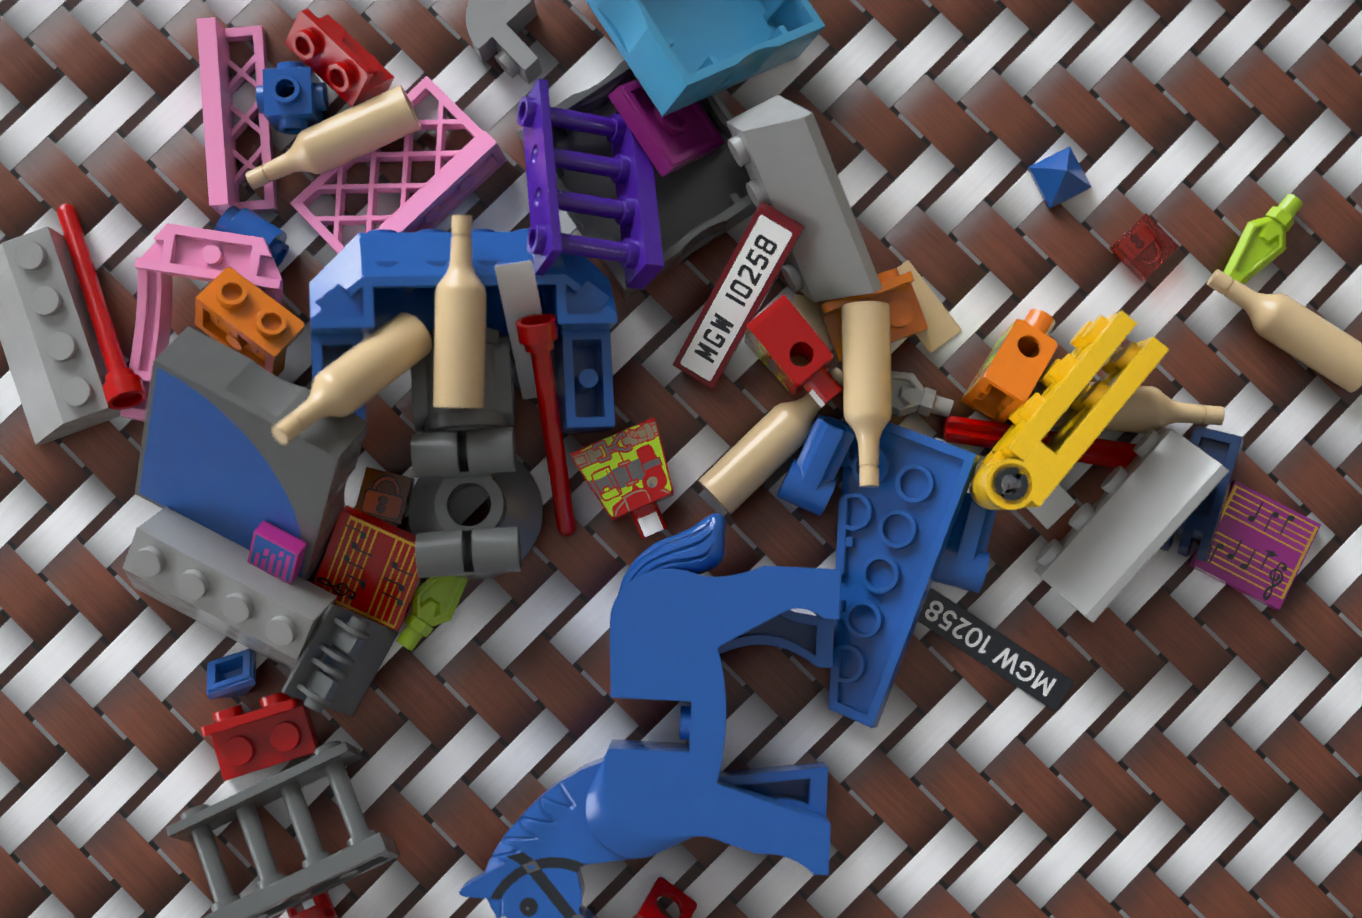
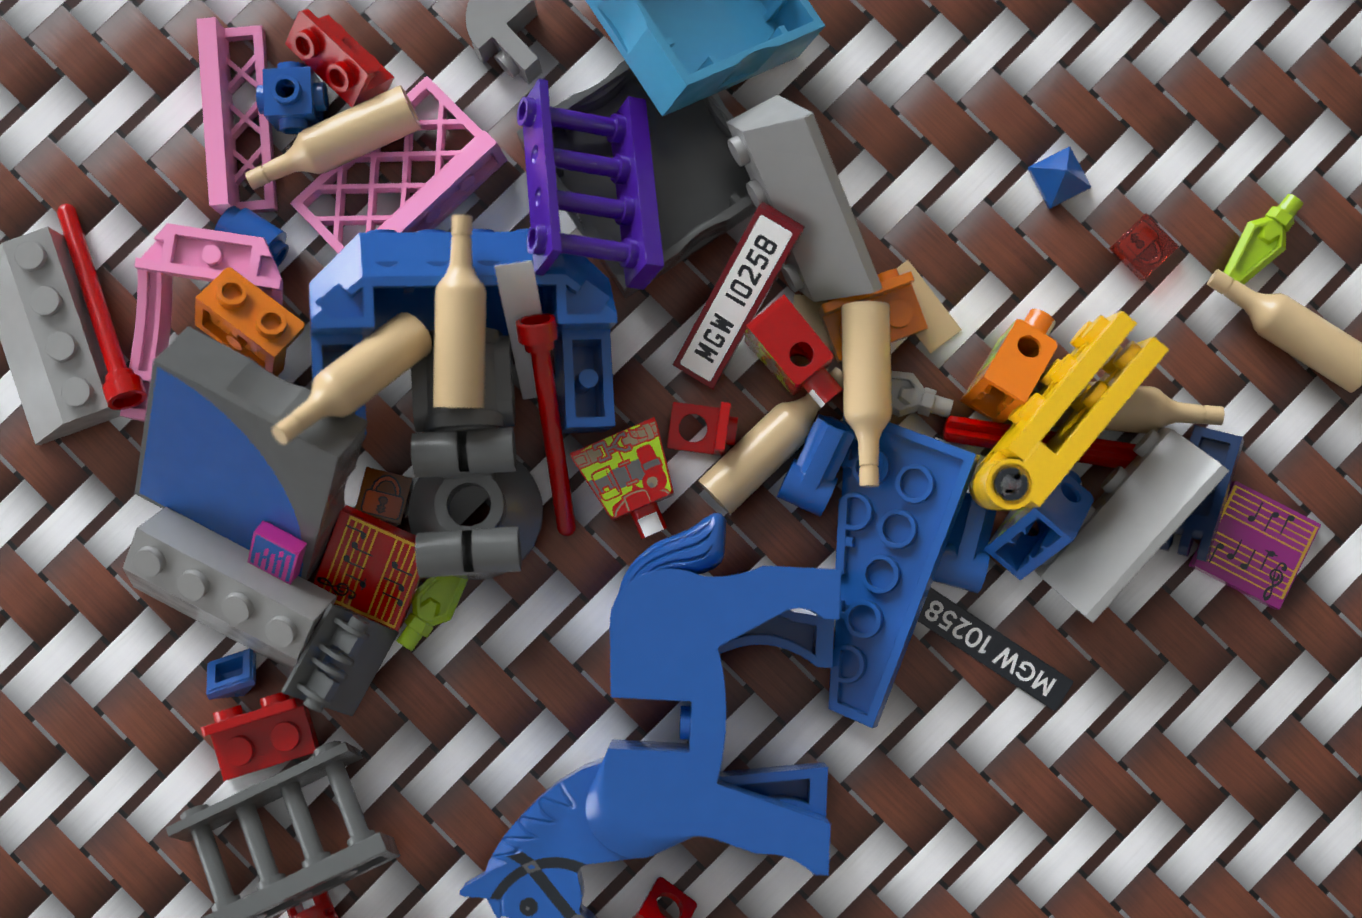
(670, 139): magenta tile -> none
(720, 428): none -> red bracket
(1058, 524): none -> blue torso

